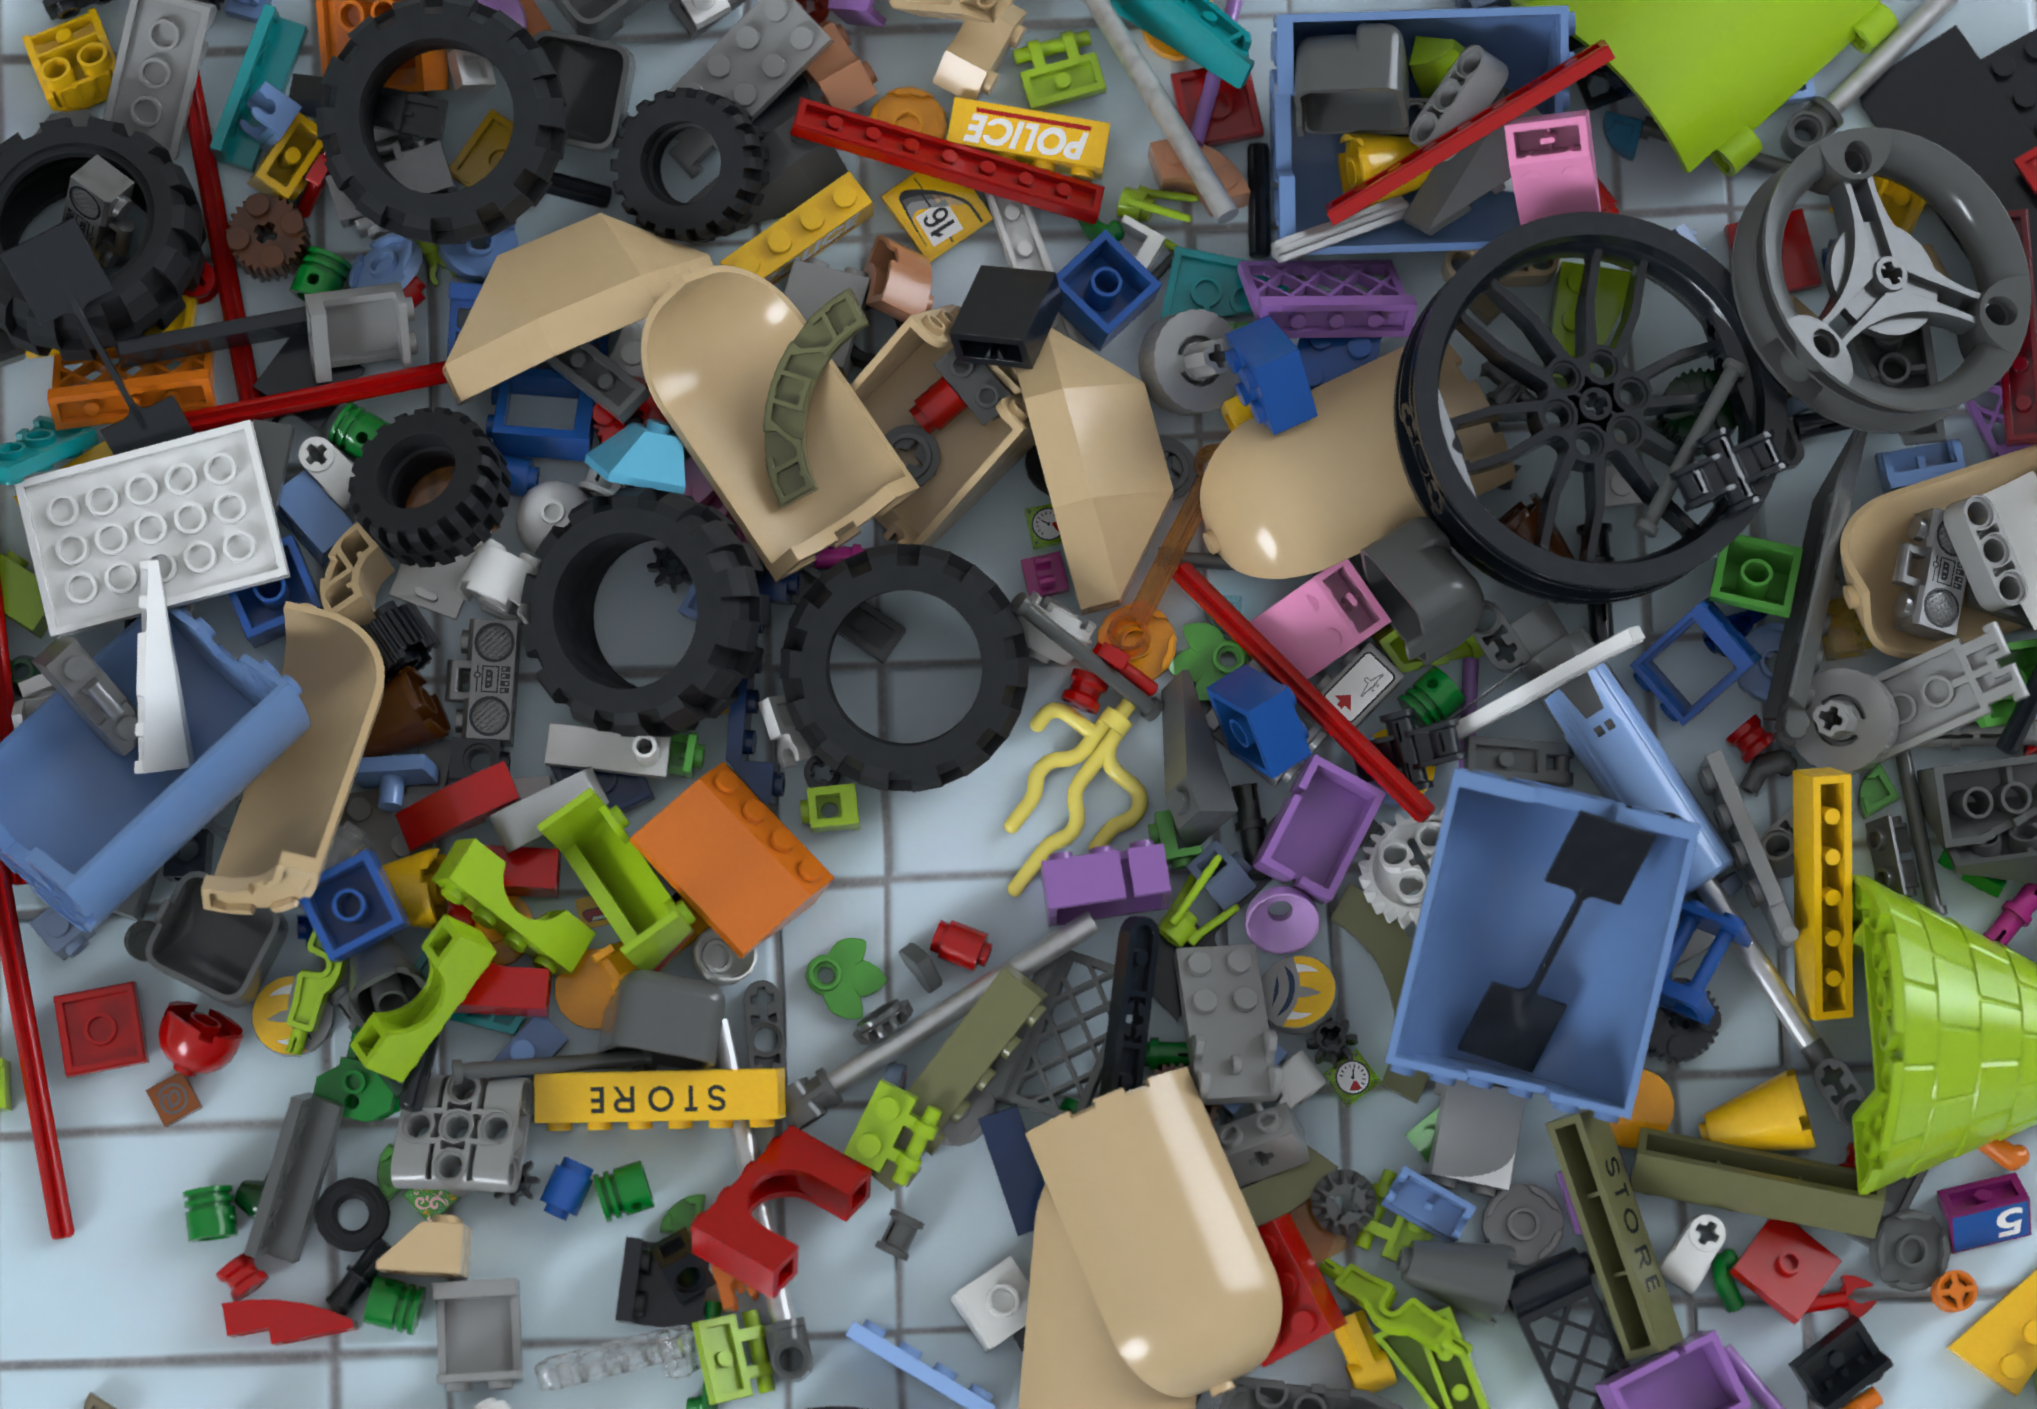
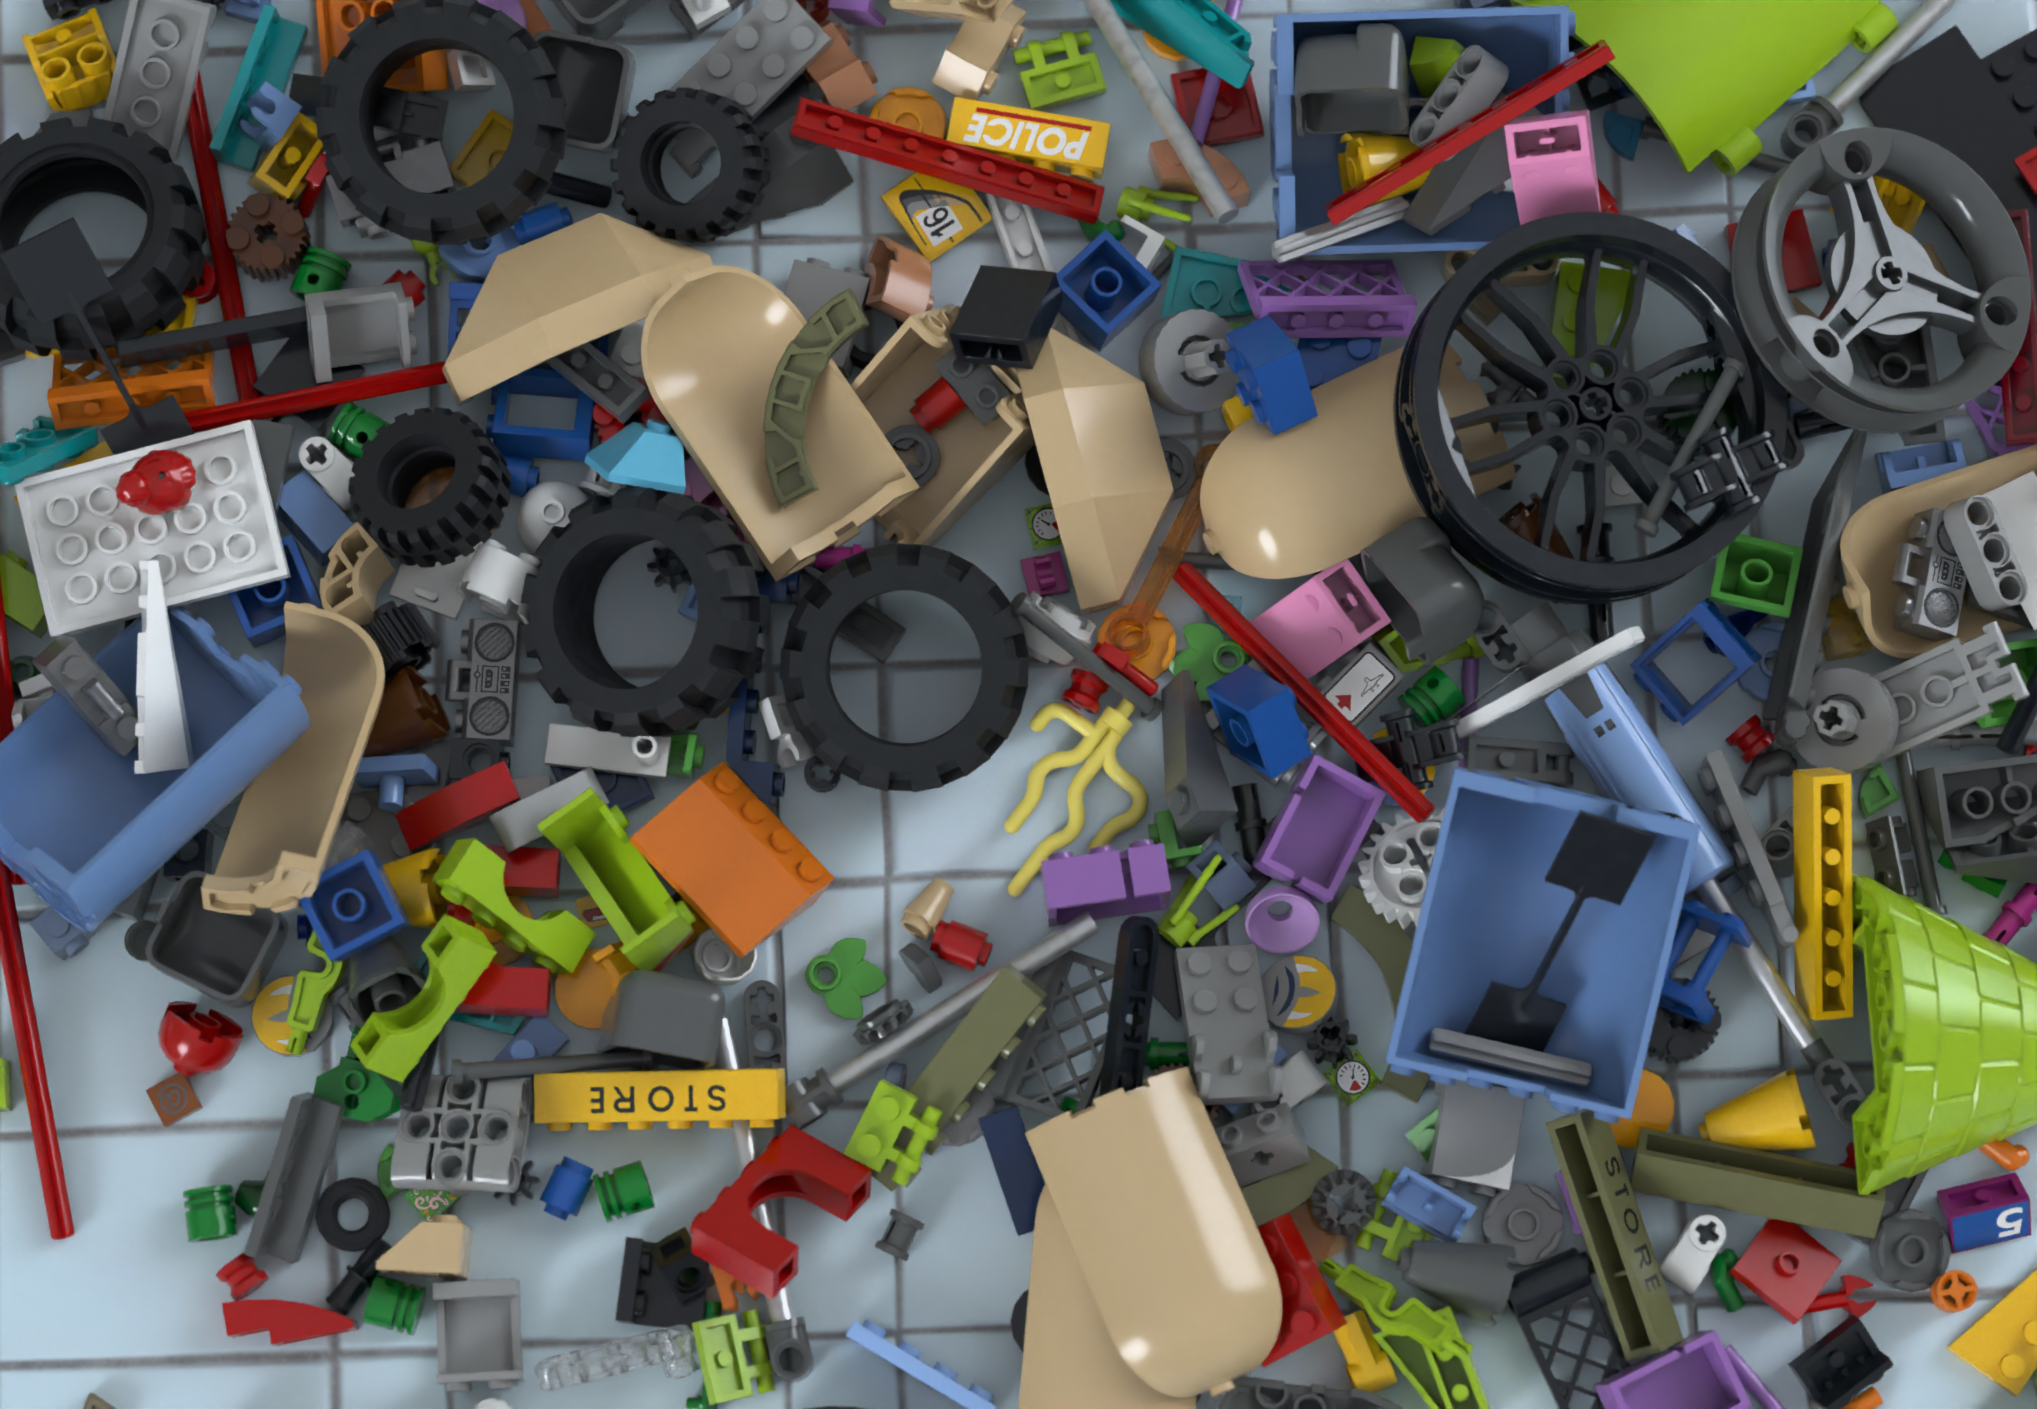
(99, 202): flat silver piece -> none
(101, 1029): red plate -> none
(151, 494): none -> red piece
(389, 261): light blue tile -> none
(542, 222): none -> blue brick
(682, 1214): bright green tile -> none
(805, 230): yellow brick -> none
(842, 797): lime brick -> none
(927, 909): none -> tan cone
(994, 1304): white piece -> none
(1259, 200): black axle -> none
(1510, 1057): none -> light grey axle

